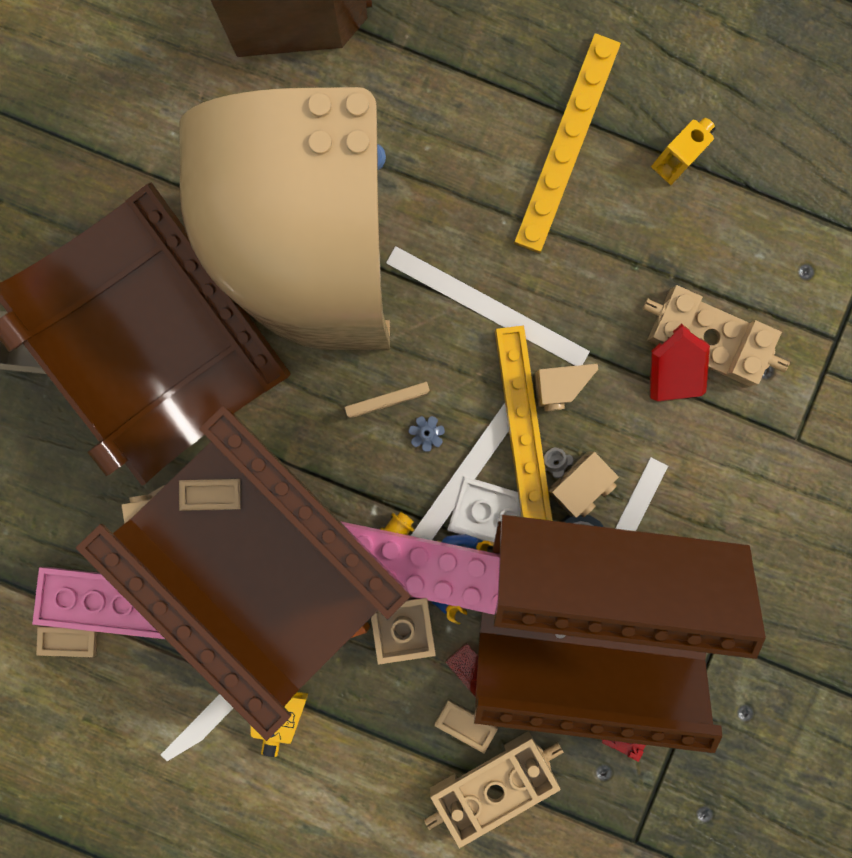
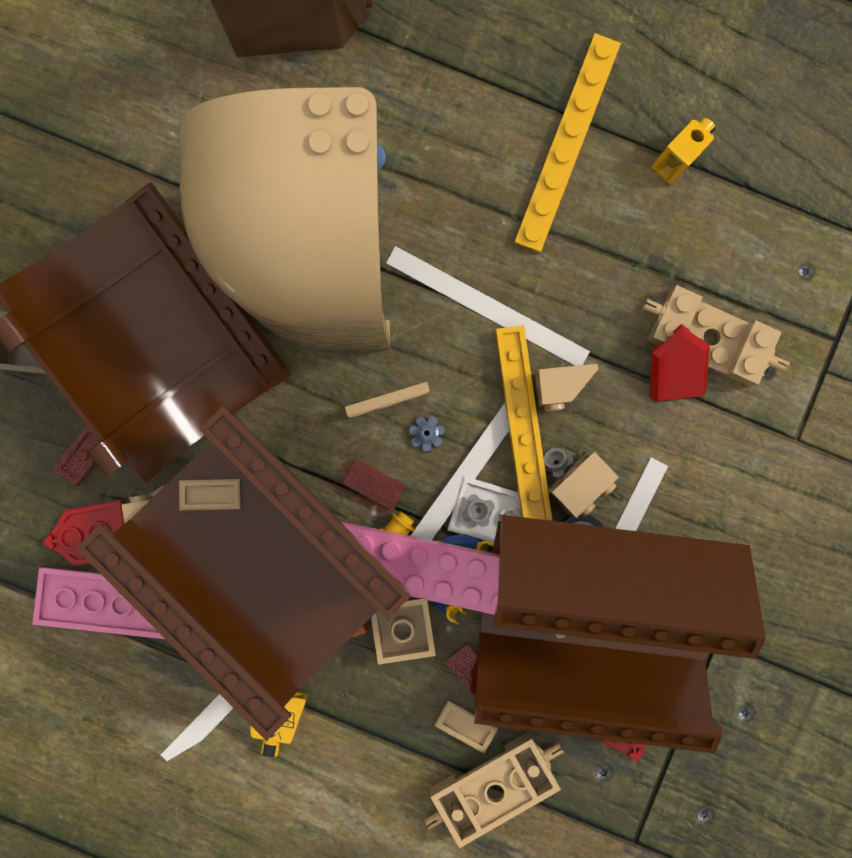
(65, 642): tan tile -> none
(76, 461): none -> clear red plate
(78, 523): none -> red tile
(374, 484): none -> clear red plate
(482, 517): none -> light grey plate

